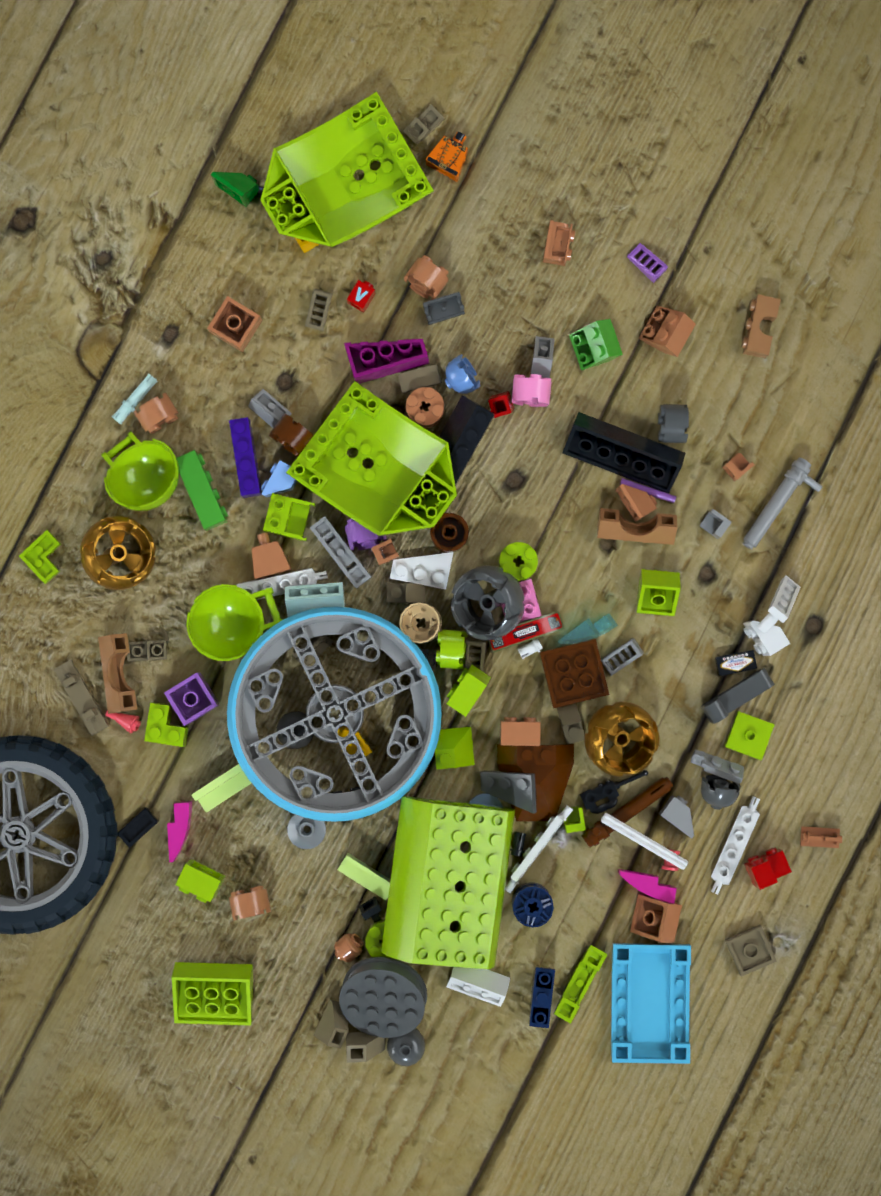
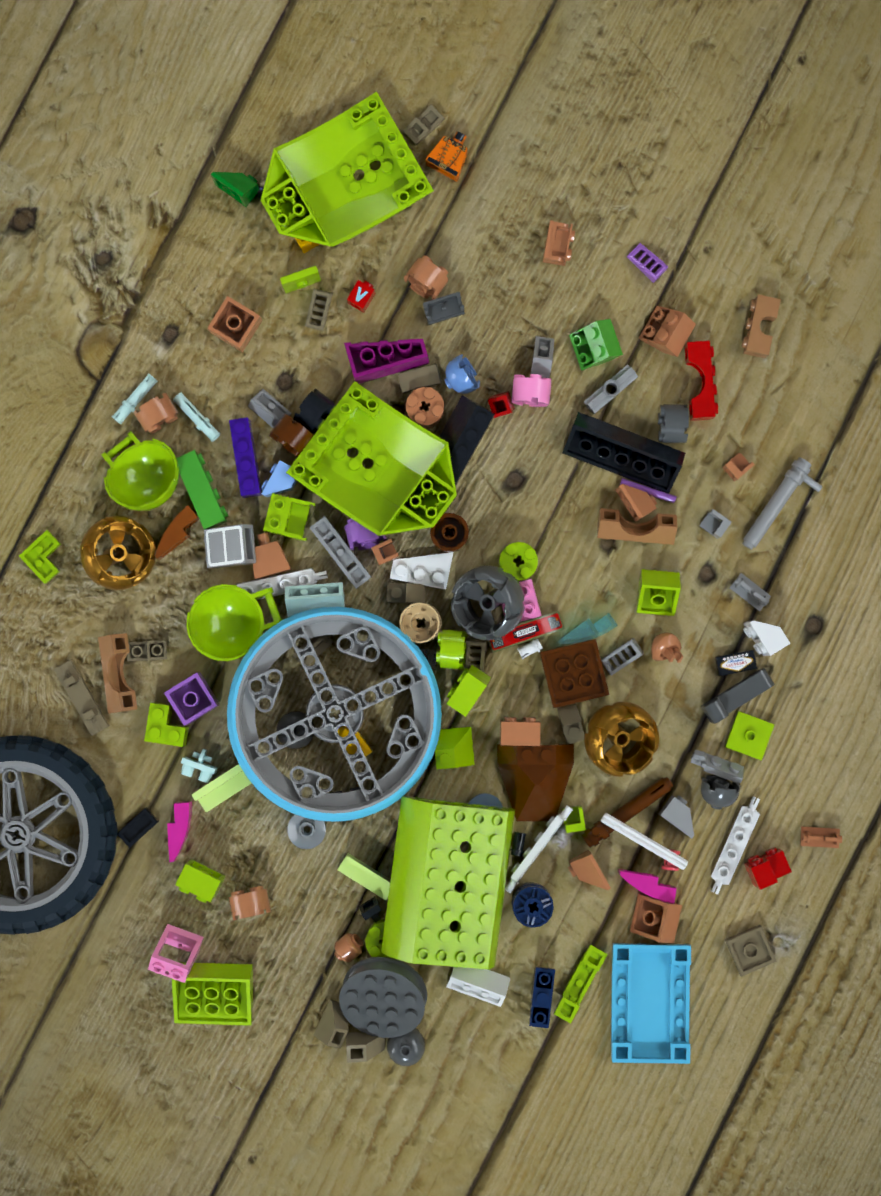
(128, 722): coral cone -> none
(176, 533): none -> dark orange slope
(180, 939): none -> bright pink window
(202, 423): none -> light aqua pin
(206, 770): none -> light aqua hips
(229, 546): none -> light grey brick
(300, 279): none -> lime plate
(314, 410): none -> black brick
(511, 787): dark grey wing -> none
(587, 870): none -> nougat slope
(602, 397): none -> light grey piece
(605, 790): black piece -> none
(666, 647): none -> nougat piece
(698, 356): none -> red arch
(750, 592): none -> light grey hinge
(781, 604): white piece -> none

